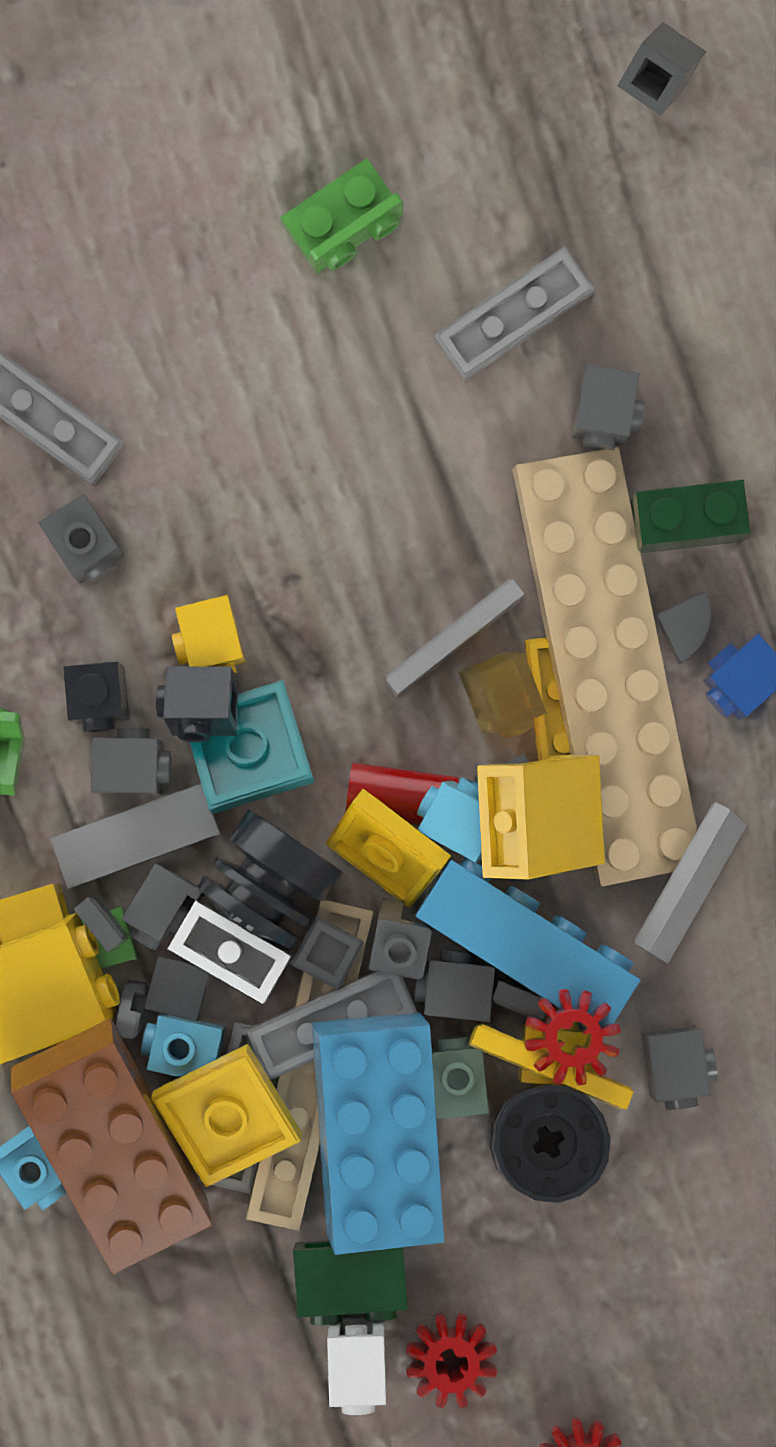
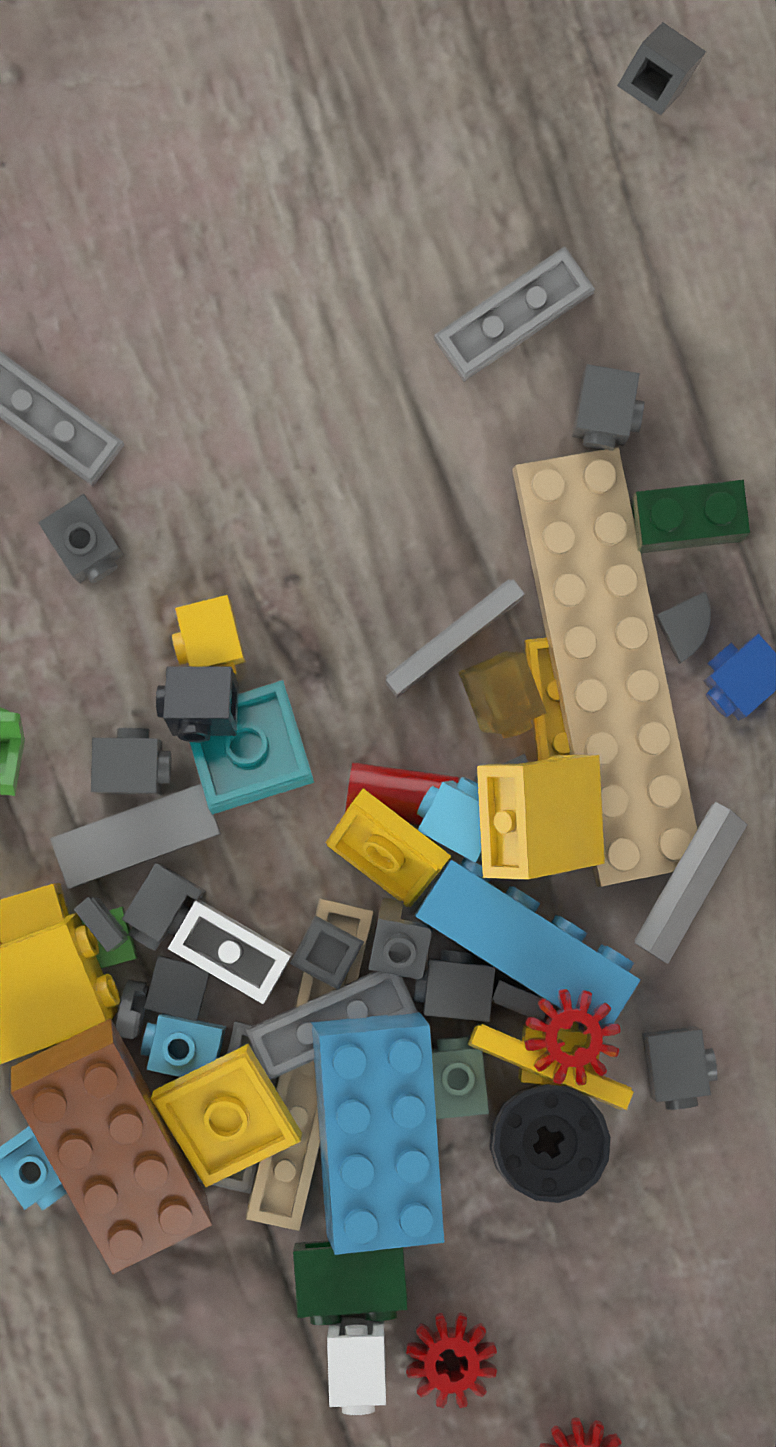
(96, 695): black brick -> none
(269, 880): black wheel -> none
(343, 217): bright green bracket -> none

